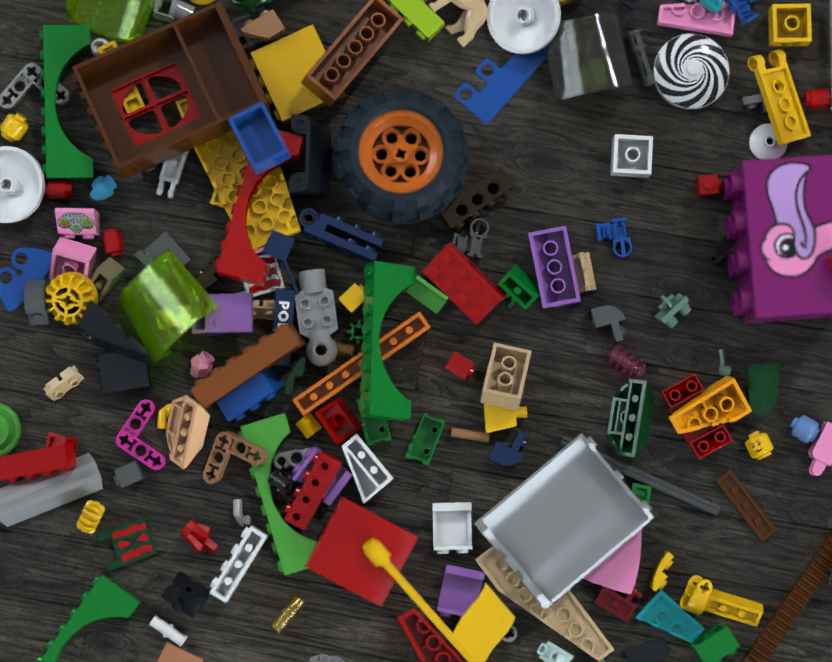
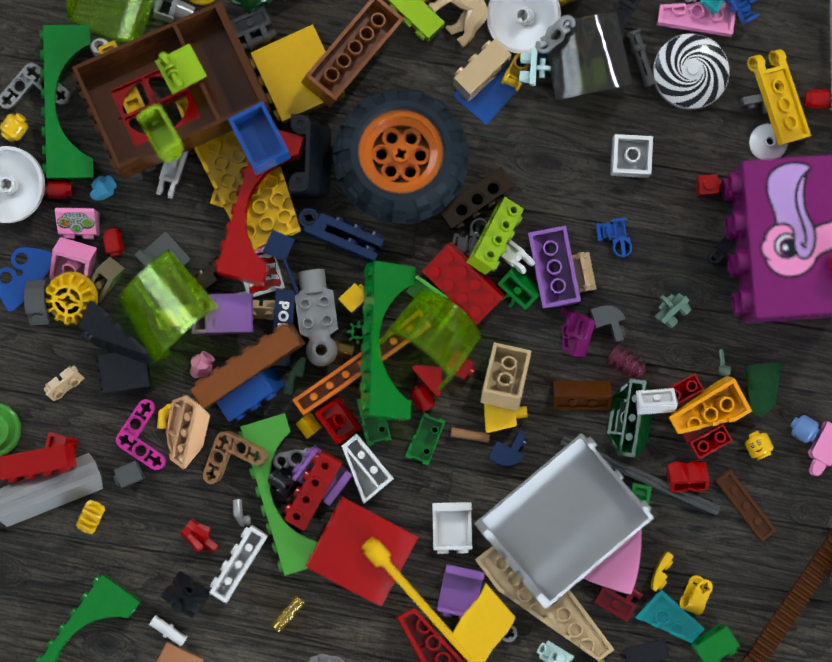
(131, 542): flag -> none
(161, 133): none -> lime piece
(180, 68): none -> lime hinge
(264, 28): medium nougat slope -> none
(422, 398): none -> red brick
(430, 376): none -> red slope
(438, 329): none -> clear neon green windscreen
(481, 69): none -> tan brick
(495, 236): none -> lime brick
(513, 72): none -> yellow piece
(514, 254): none -> white hinge
(531, 58): none -> light aqua hips
(553, 42): none -> light grey piece
(576, 332): none -> magenta slope
(582, 395): none -> reddish brown panel
(656, 401): none -> white slope
(687, 476): none -> red brick
(734, 607): yellow slope -> none
(789, 25): yellow brick -> none

